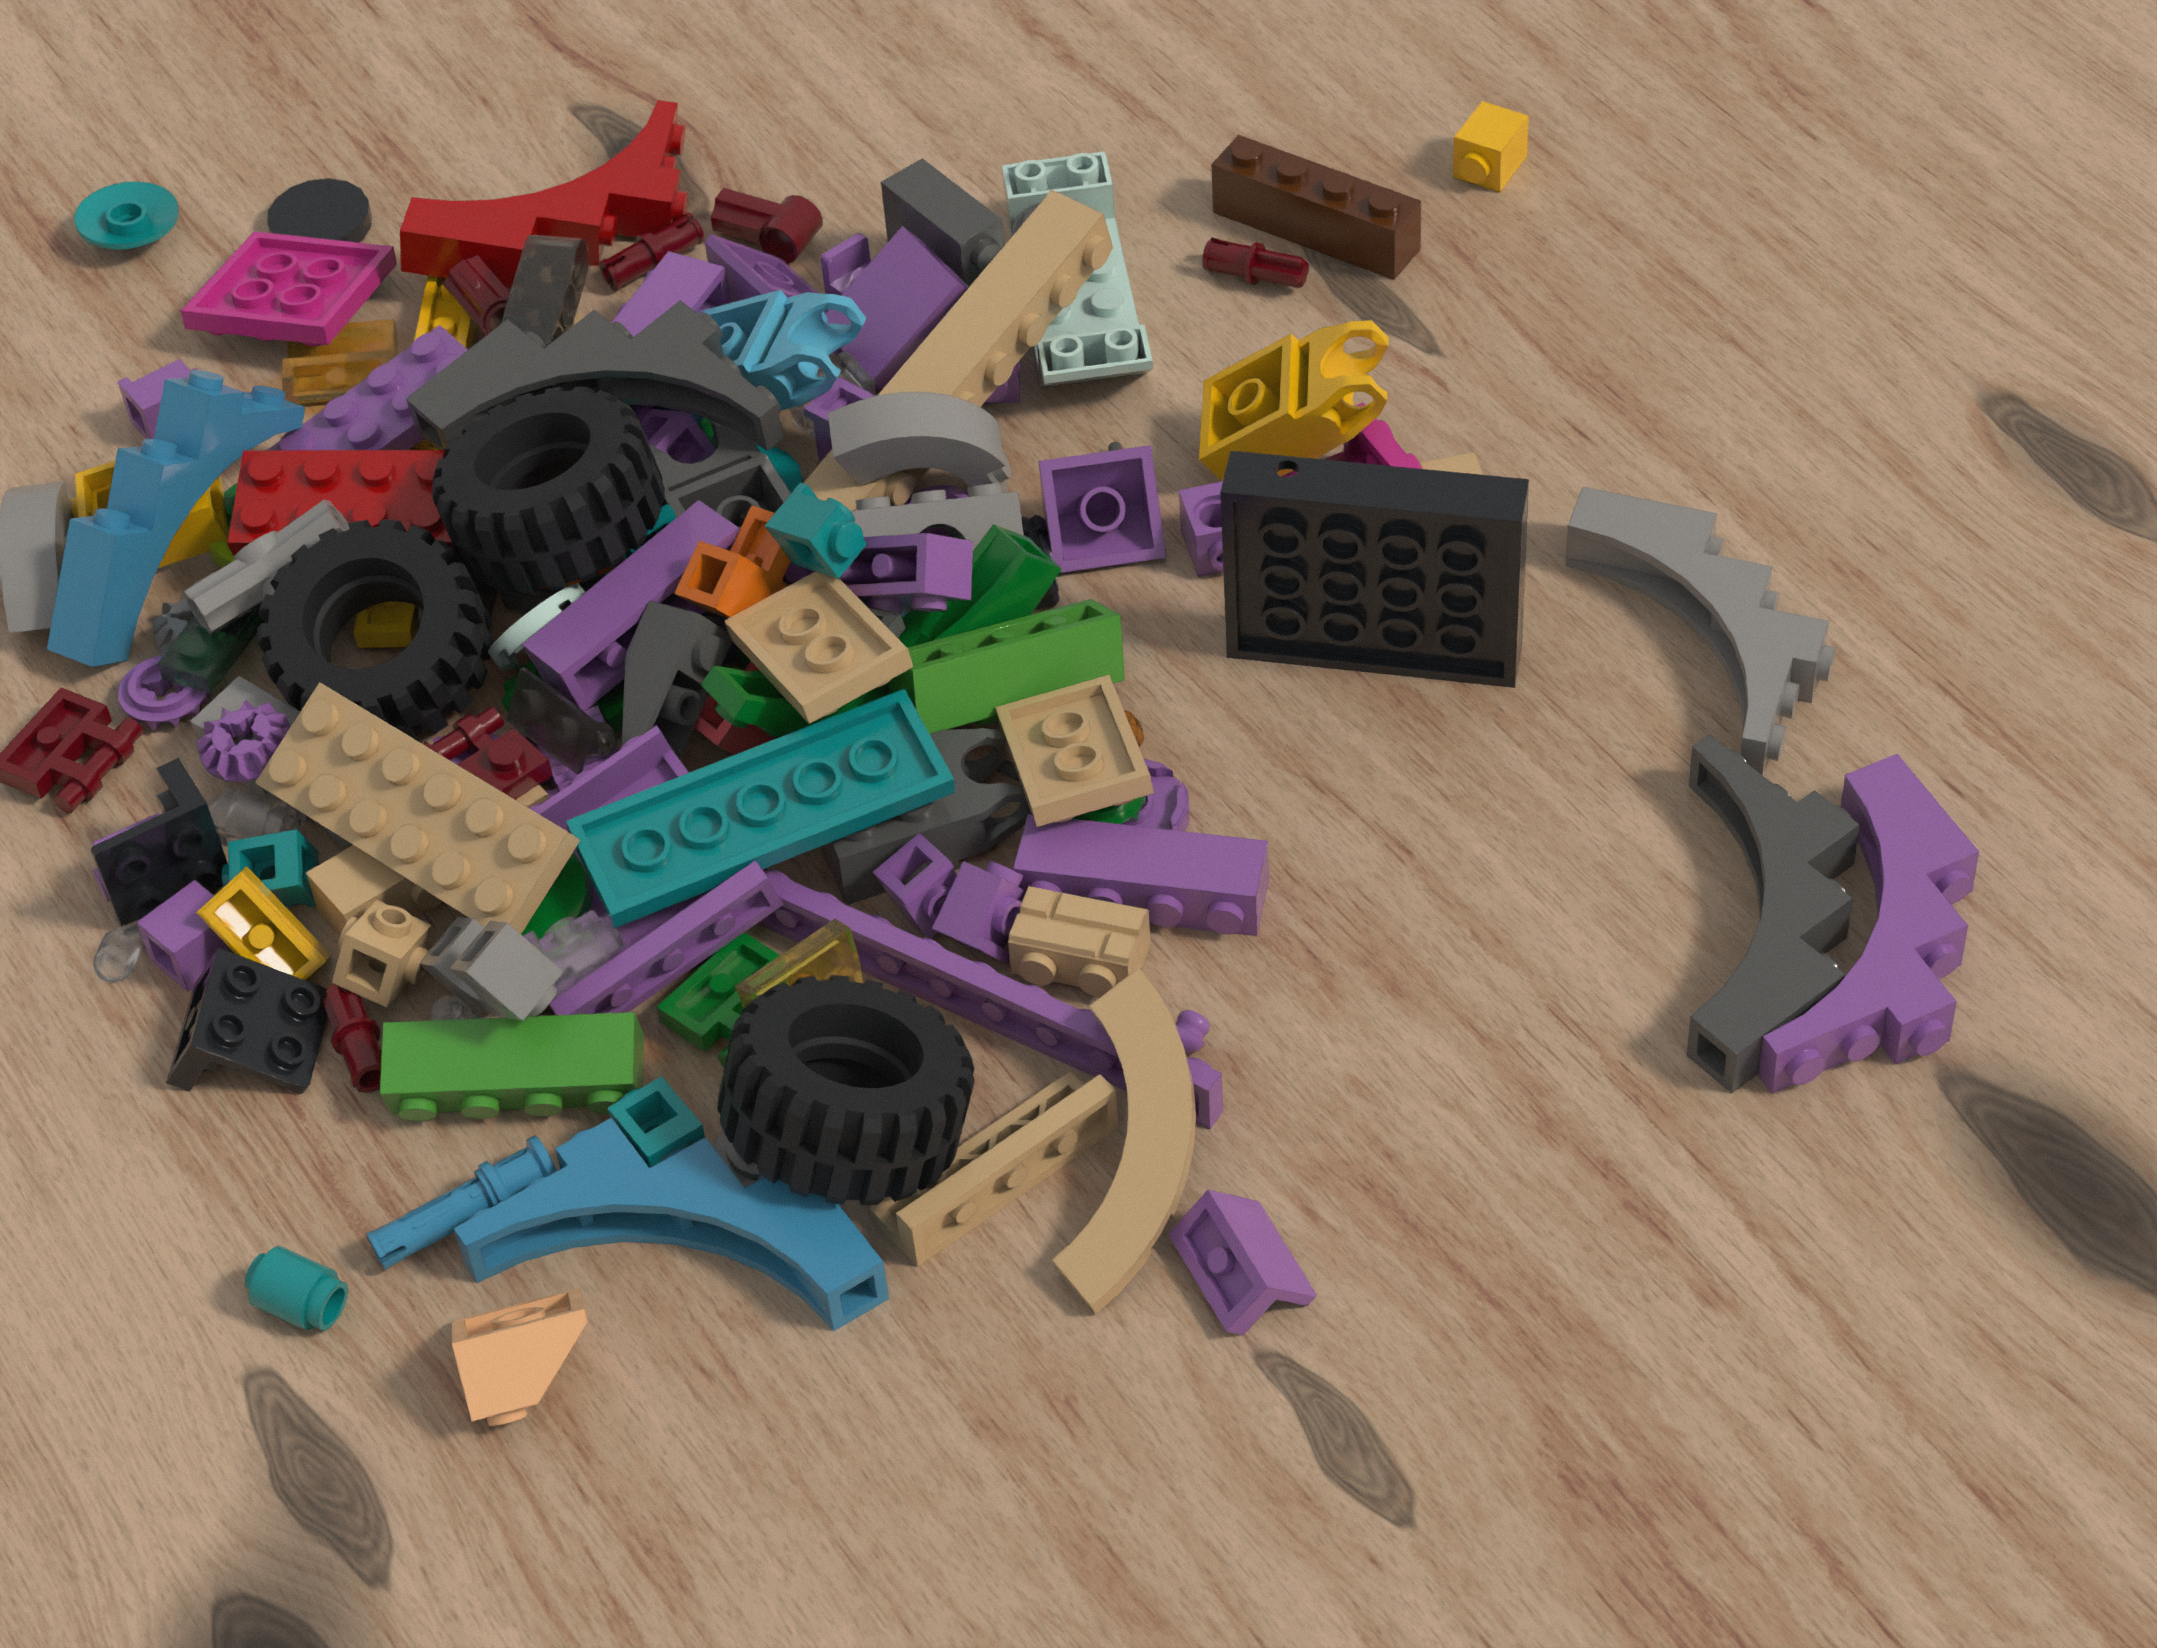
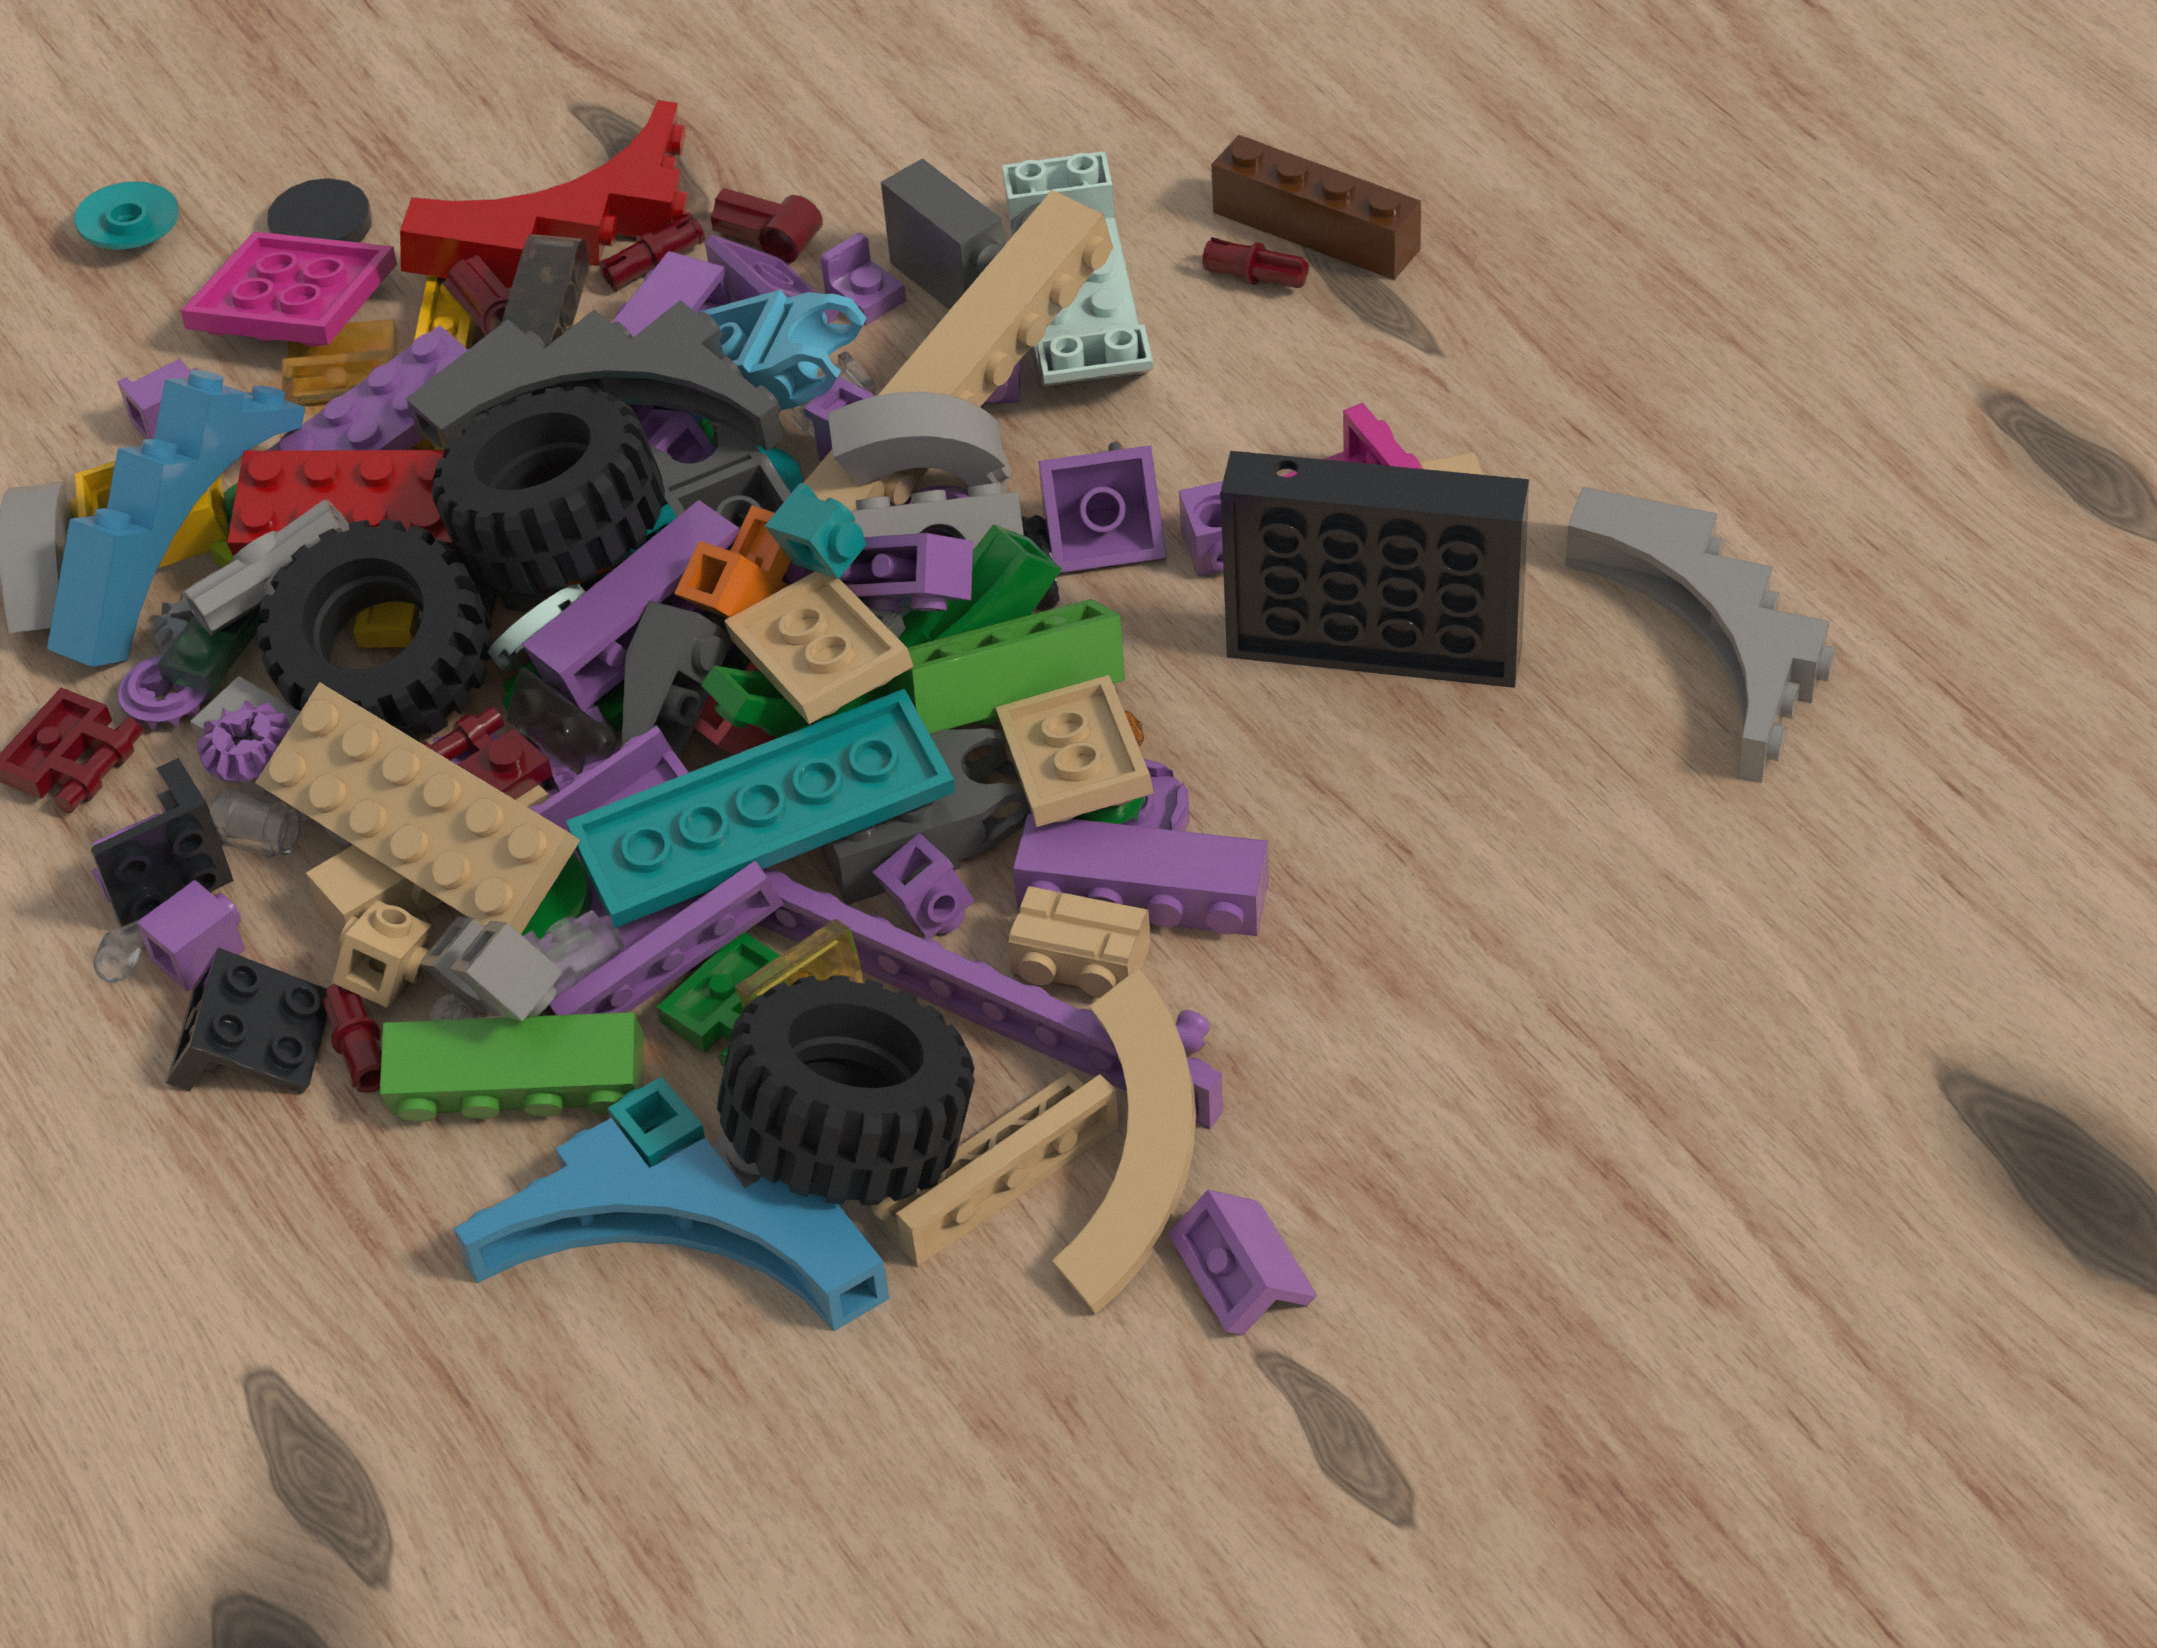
(262, 928): yellow slope -> none
(280, 855): teal brick -> none
(296, 1289): teal brick -> none
(440, 1215): dark azure pin -> none
(514, 1353): light nougat slope -> none
(903, 300): medium lavender brick -> none
(982, 908): medium lavender brick -> none
(1292, 397): yellow brick -> none
(1490, 146): yellow brick -> none
(1803, 911): dark grey arch -> none
(1894, 988): medium lavender arch -> none

